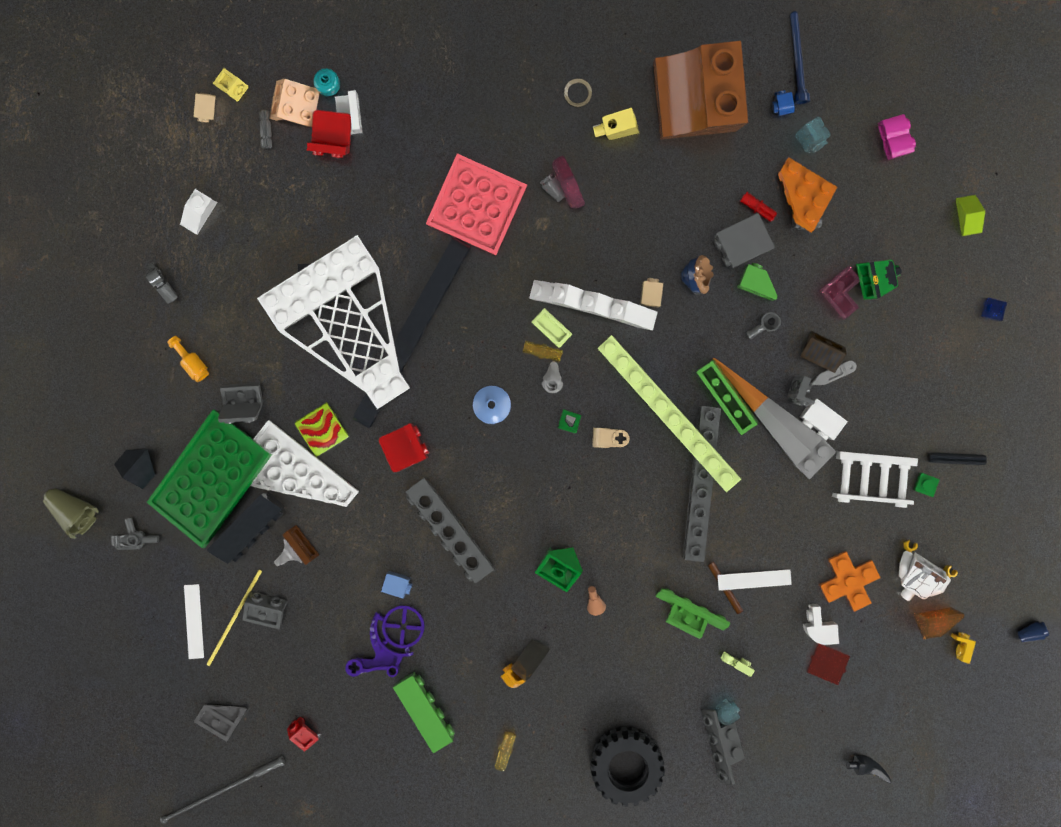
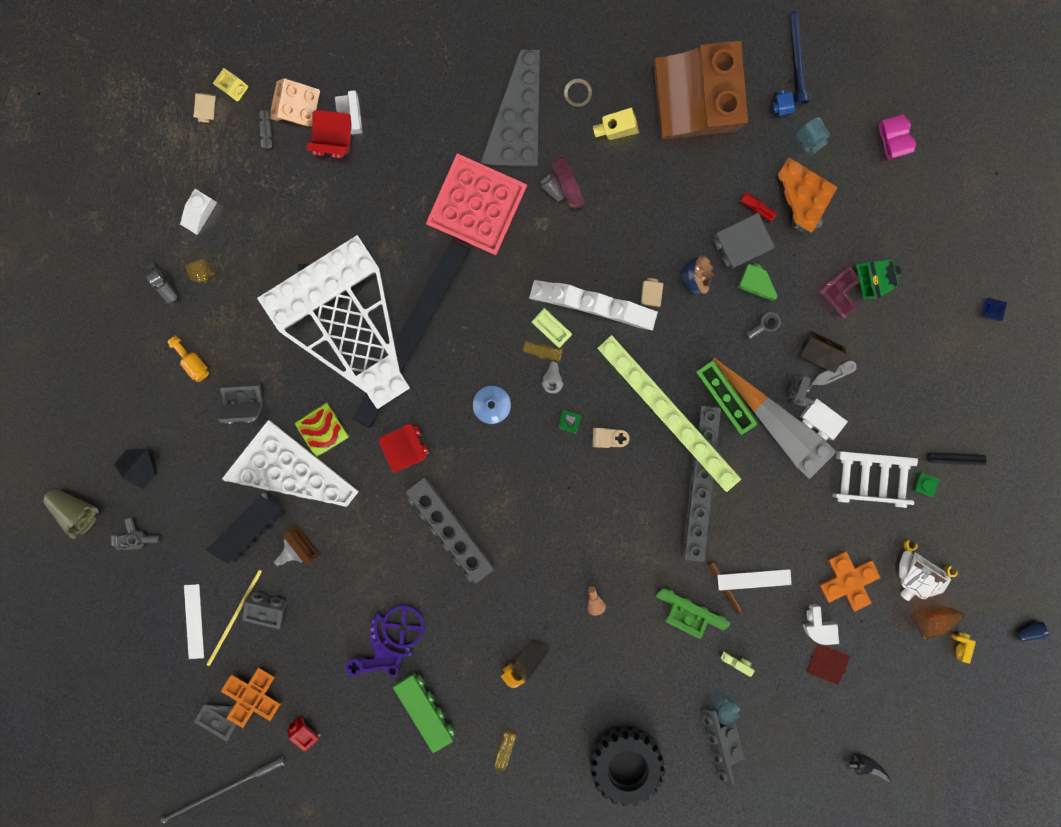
(199, 270): none -> clear yellow plate
(209, 479): green plate -> none
(250, 697): none -> orange plate
(326, 88): teal head -> none
(396, 585): medium blue brick -> none
(516, 126): none -> dark grey wing
(560, 568): green slope -> none
(970, 215): lime slope -> none

